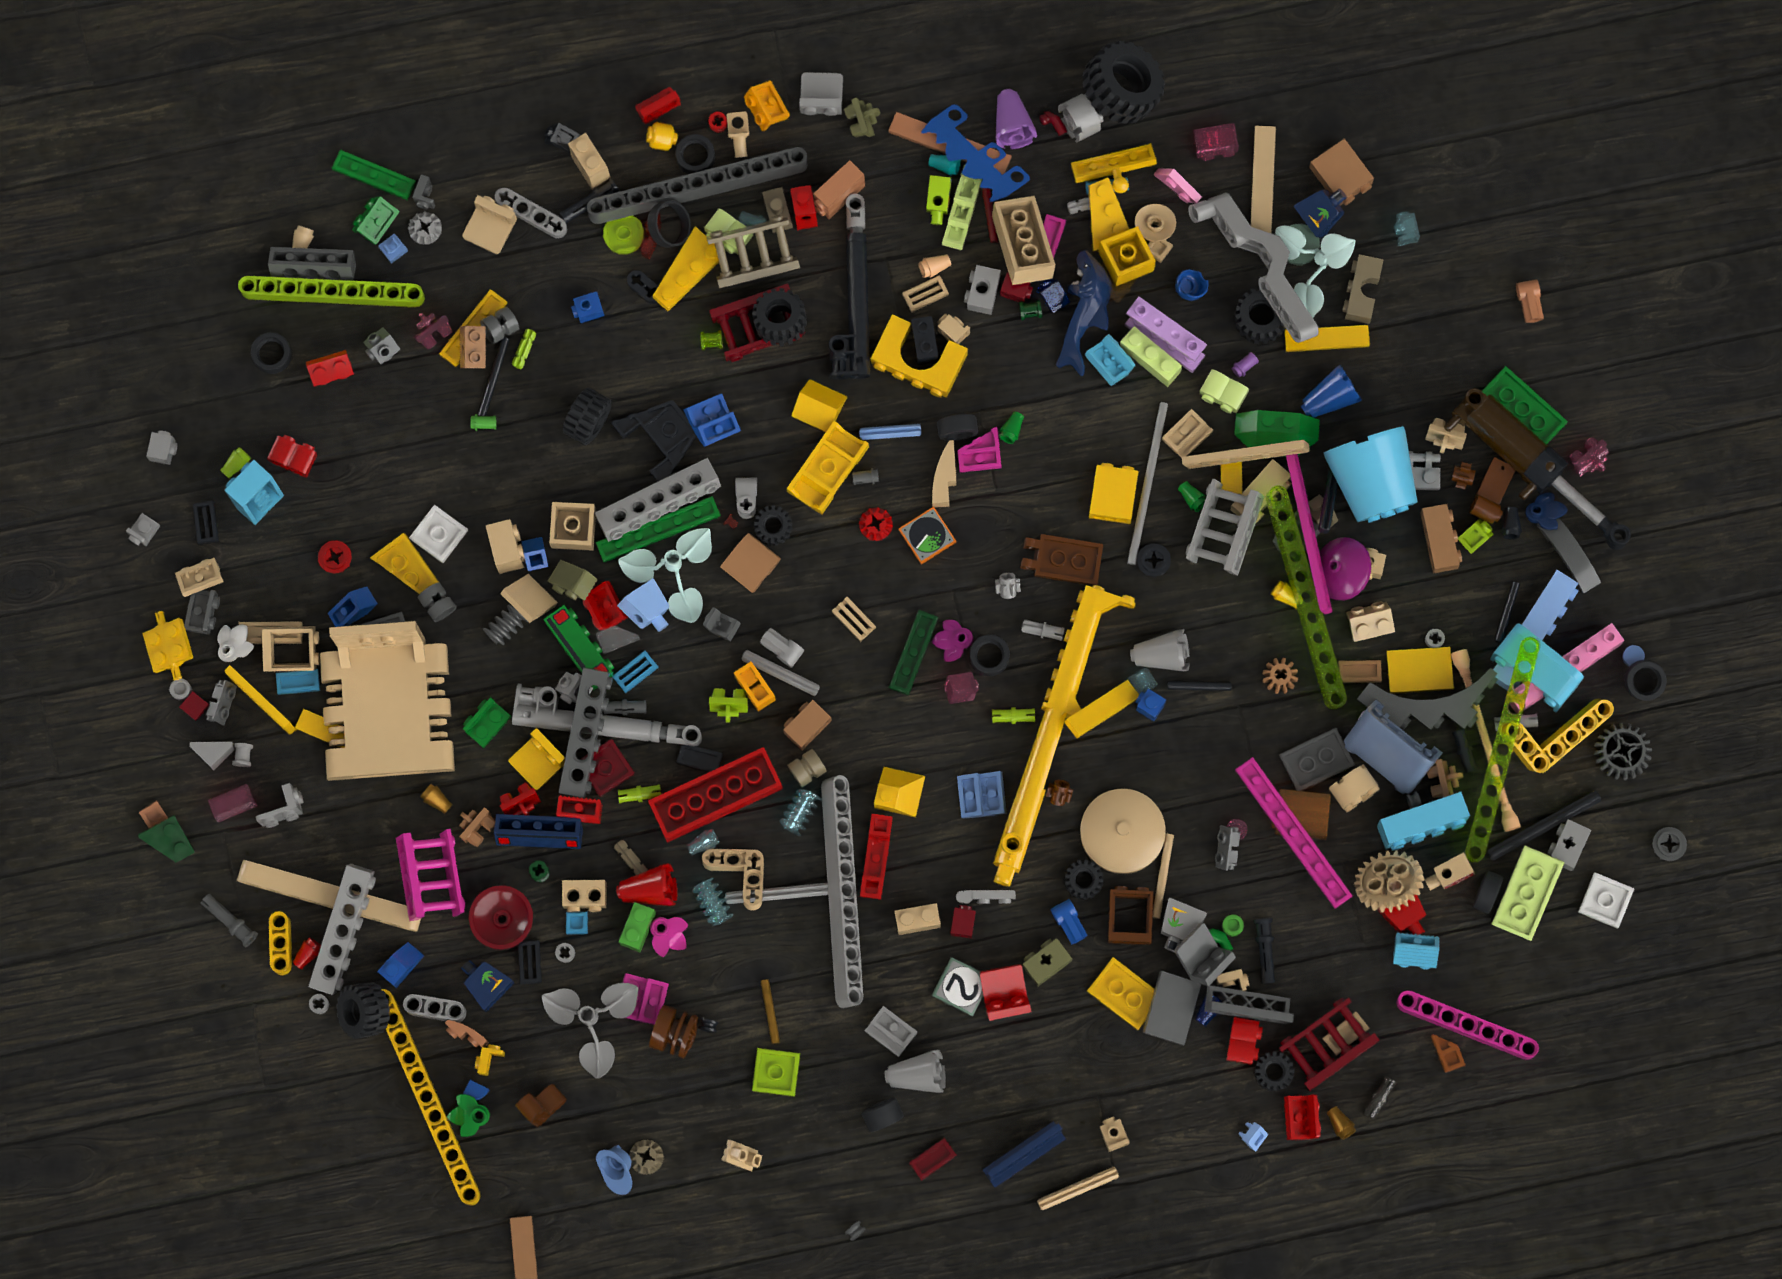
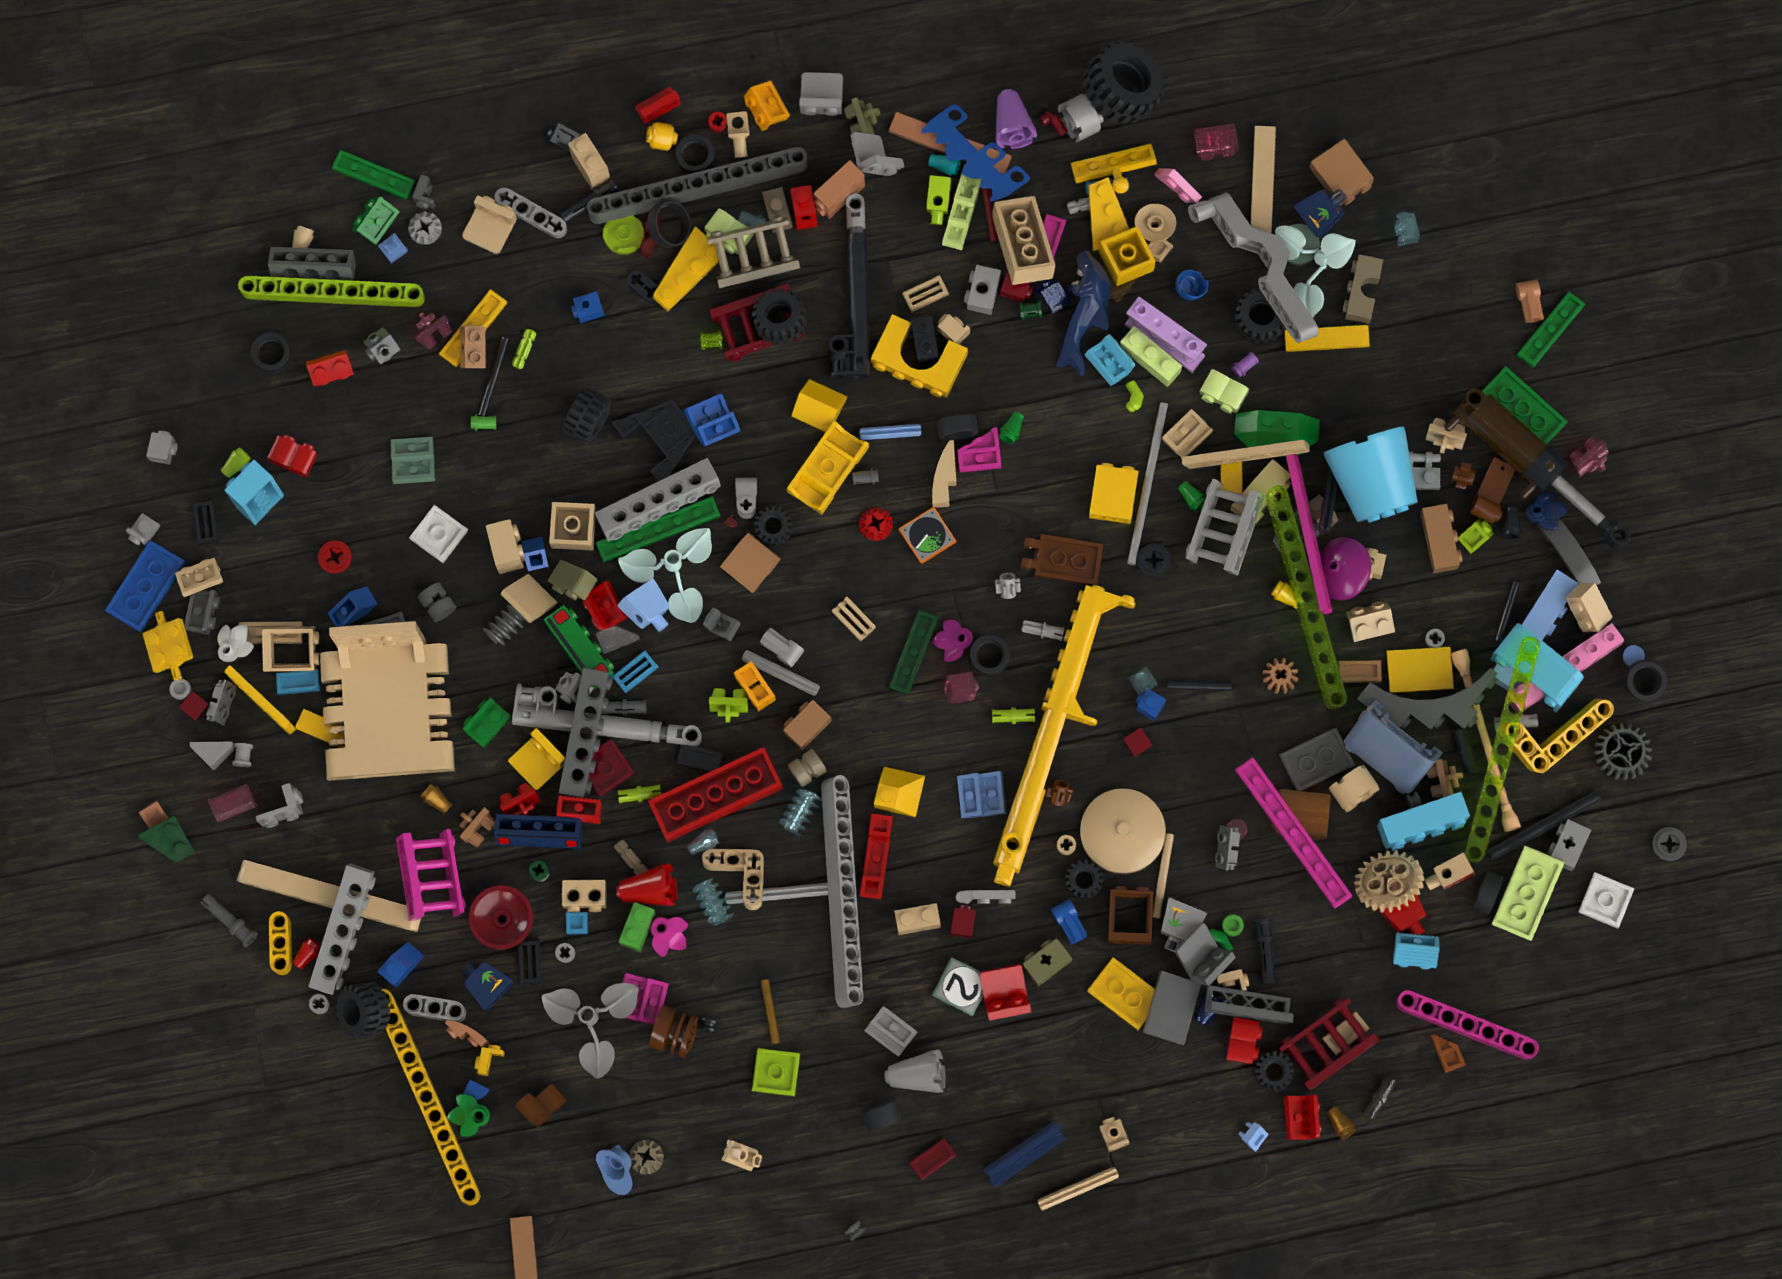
(145, 586): none -> blue tile
(405, 563): yellow wing -> none
(412, 460): none -> sand green slope
(500, 324): dark grey wheel -> none
(871, 155): none -> light grey bracket
(934, 265): light nougat cone -> none
(1061, 841): none -> tan bush
(1102, 709): yellow tile -> none
(1136, 396): none -> lime arm
(1137, 742): none -> dark red tile
(1163, 652): light grey cone -> none
(1331, 394): blue cone -> none
(1551, 329): none -> green tile
(1588, 607): none -> tan brick

